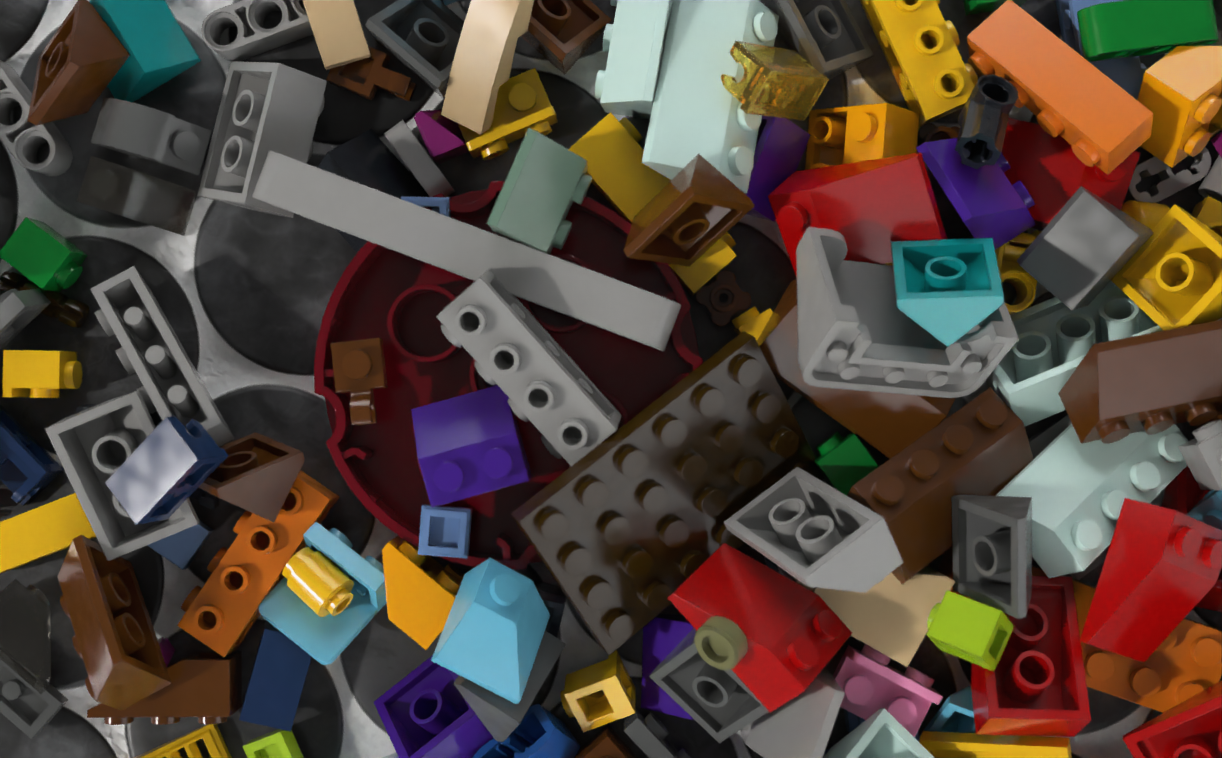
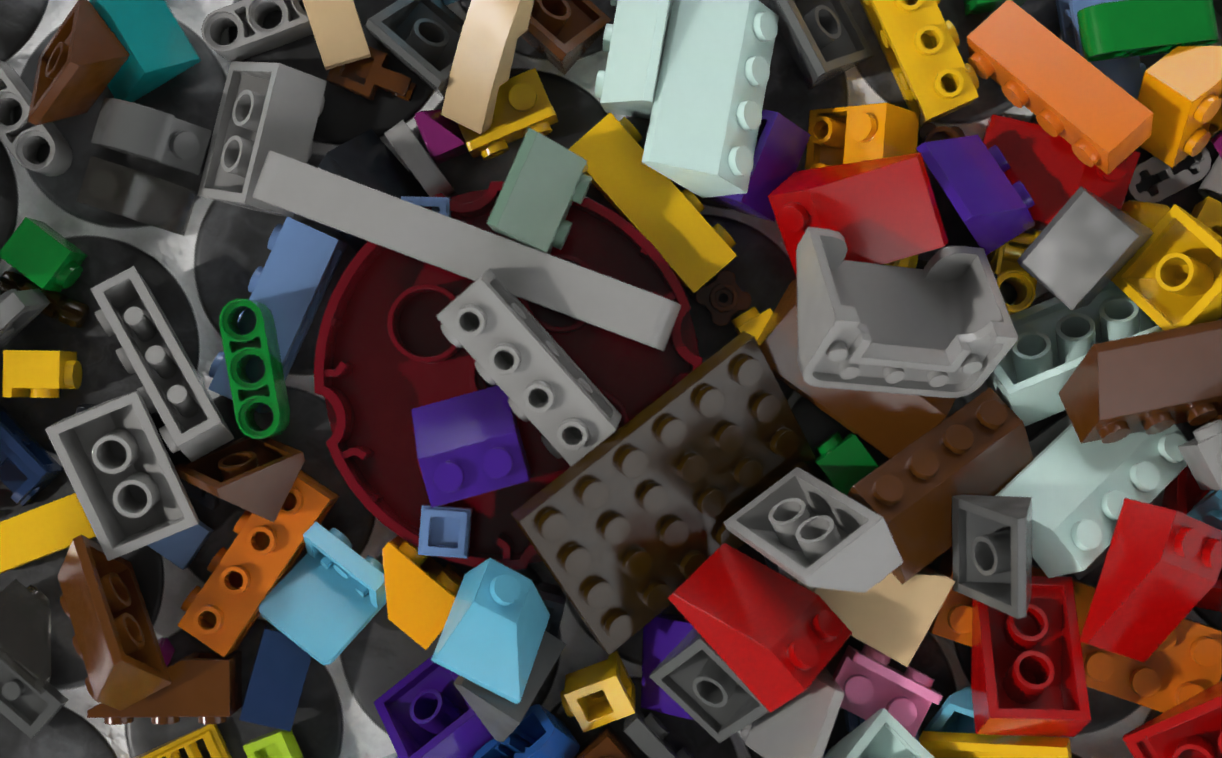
(165, 470): hinge -> none
(238, 351): none -> green beam
(292, 288): none -> medium blue brick
(318, 582): yellow brick -> none
(360, 369): reddish brown plate -> none
(687, 216): reddish brown slope -> none
(721, 643): olive tile -> none
(774, 81): clear yellow hinge -> none
(947, 284): teal slope -> none
(969, 630): lime brick -> none
(985, 121): black piece -> none

